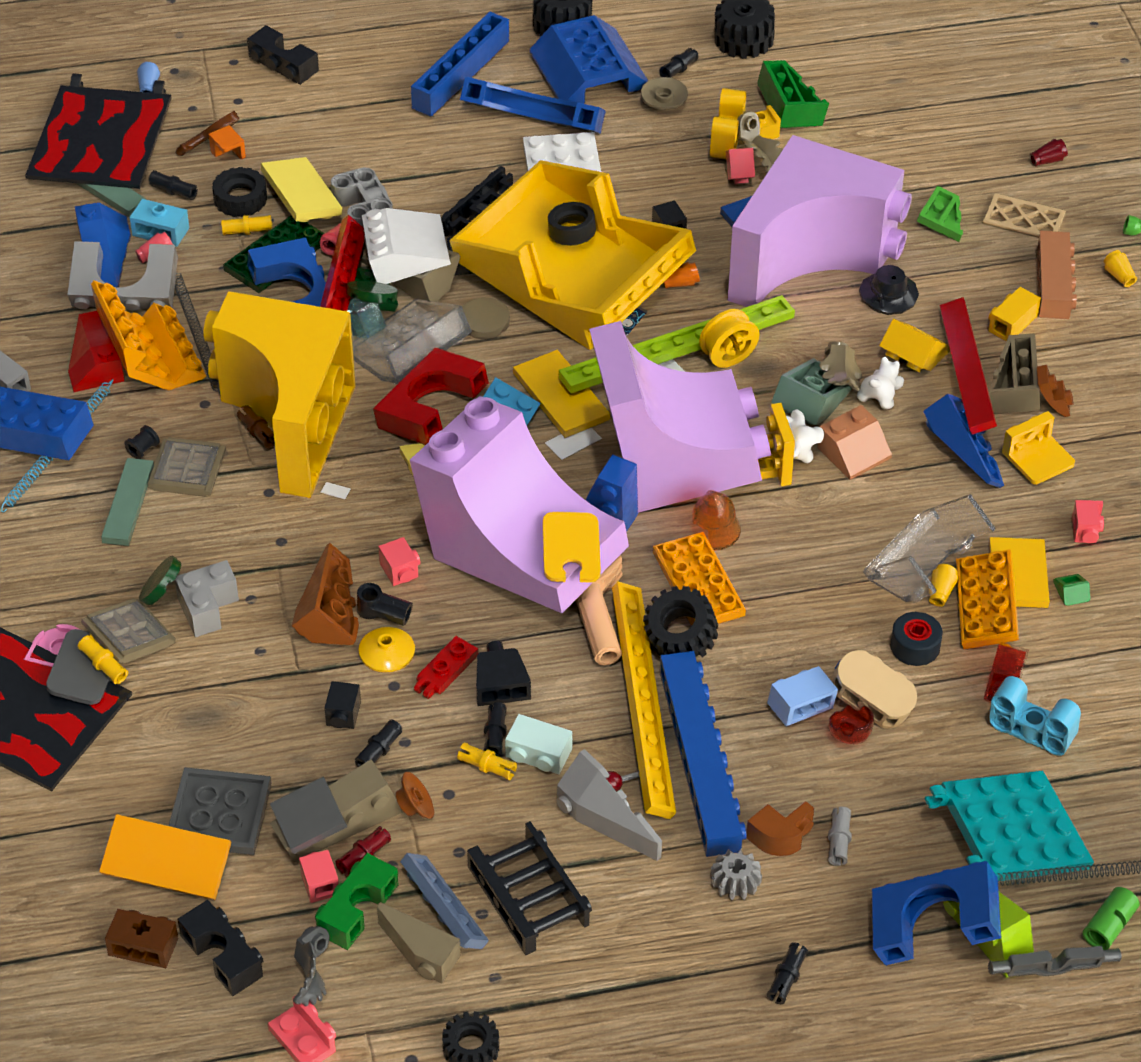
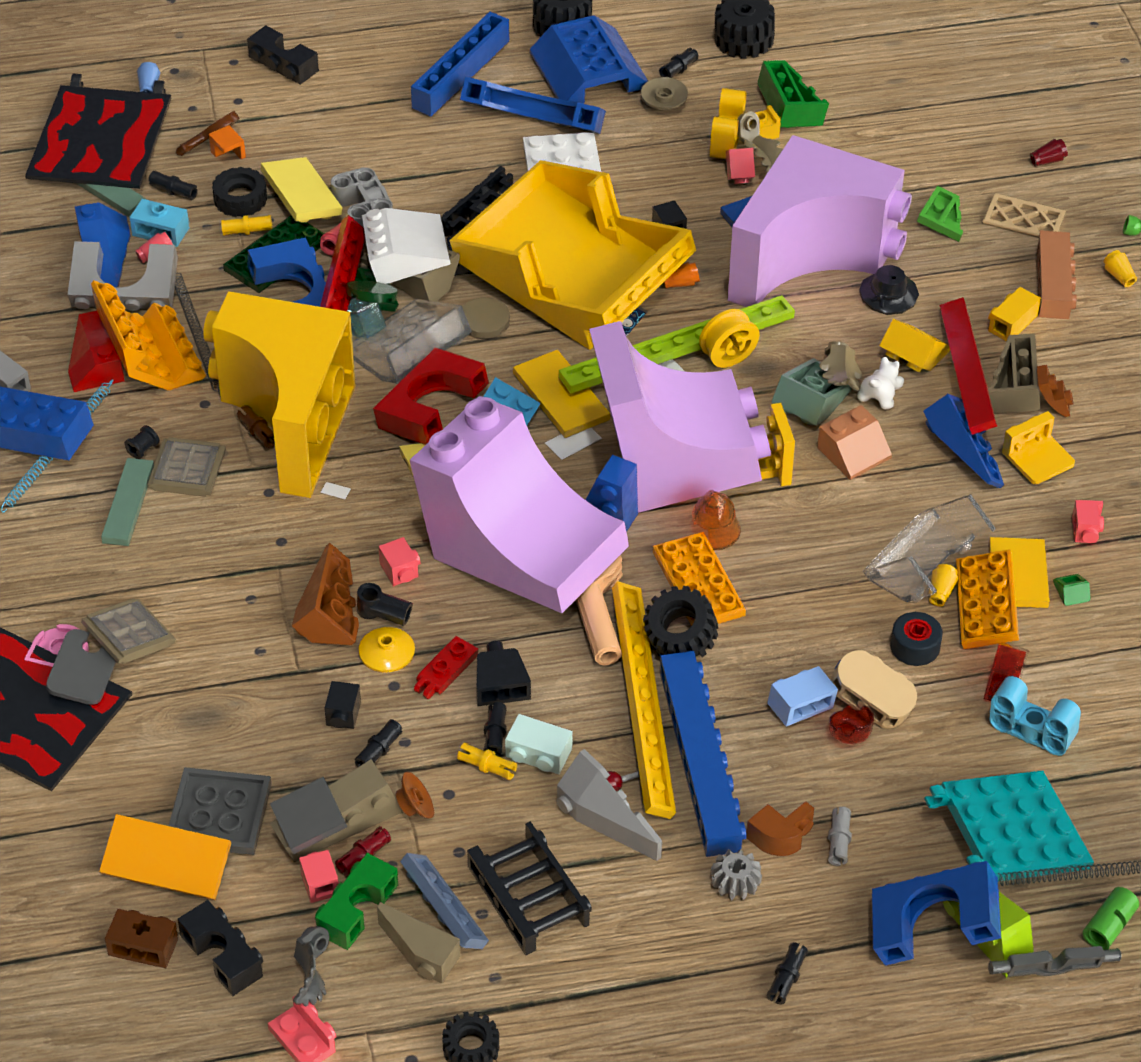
(102, 659): yellow pin -> none
(159, 579): dark green tile -> none
(203, 593): light grey brick -> none
(571, 234): black tyre -> none
(571, 539): yellow piece -> none
(803, 436): white animal -> none

